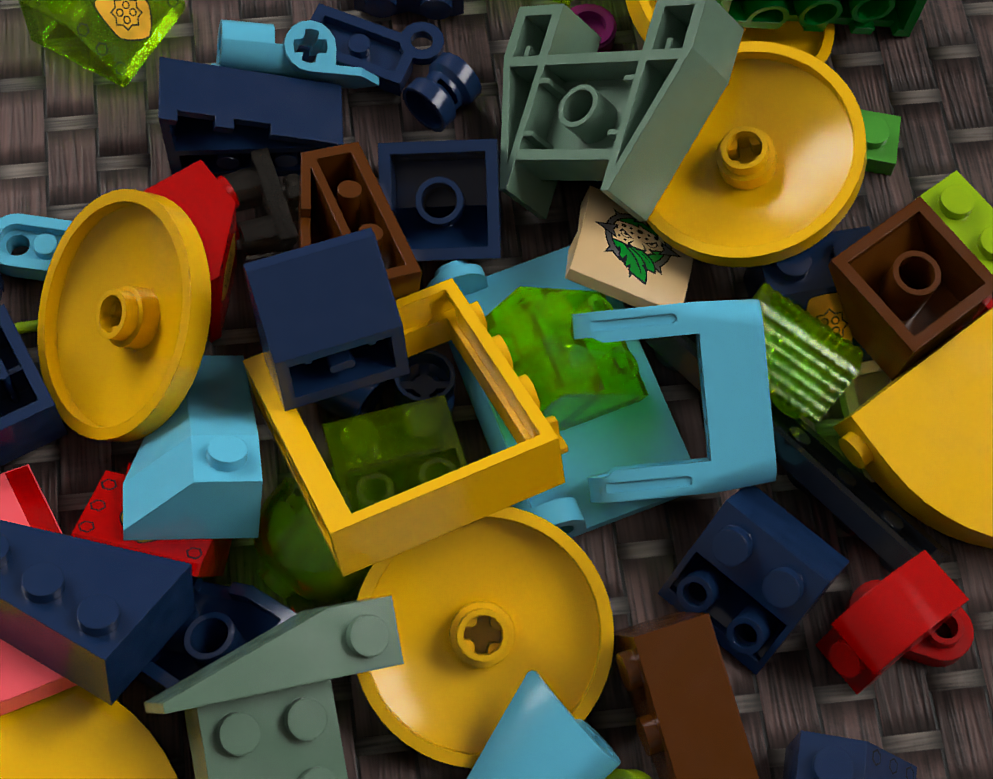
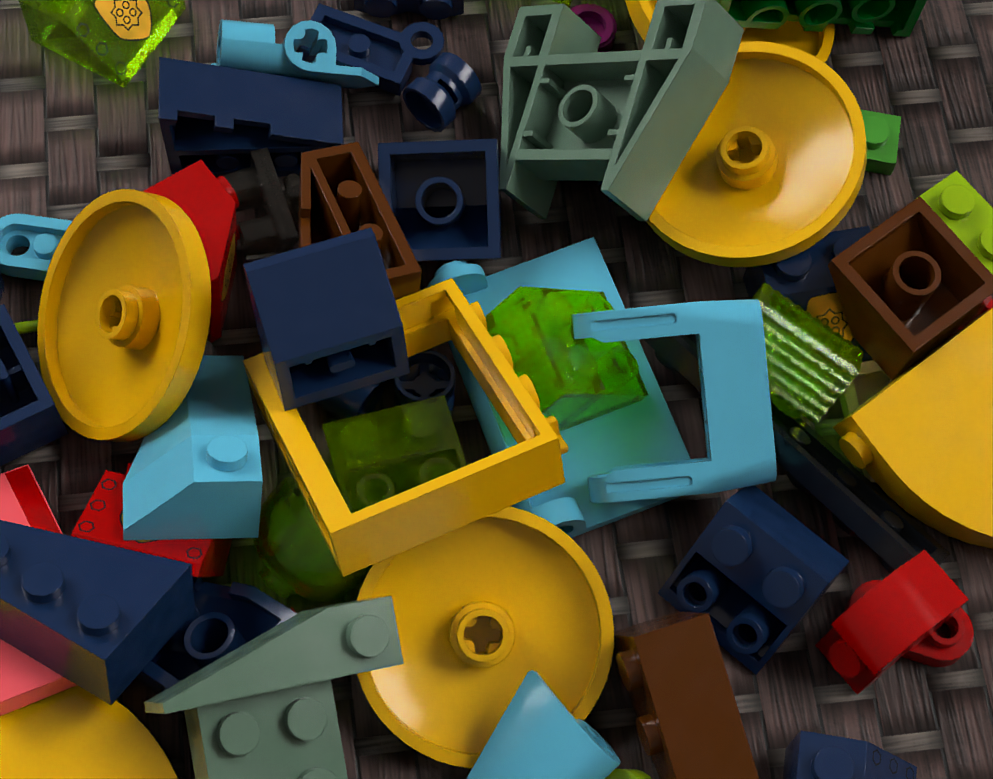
(624, 256): tan slope -> none

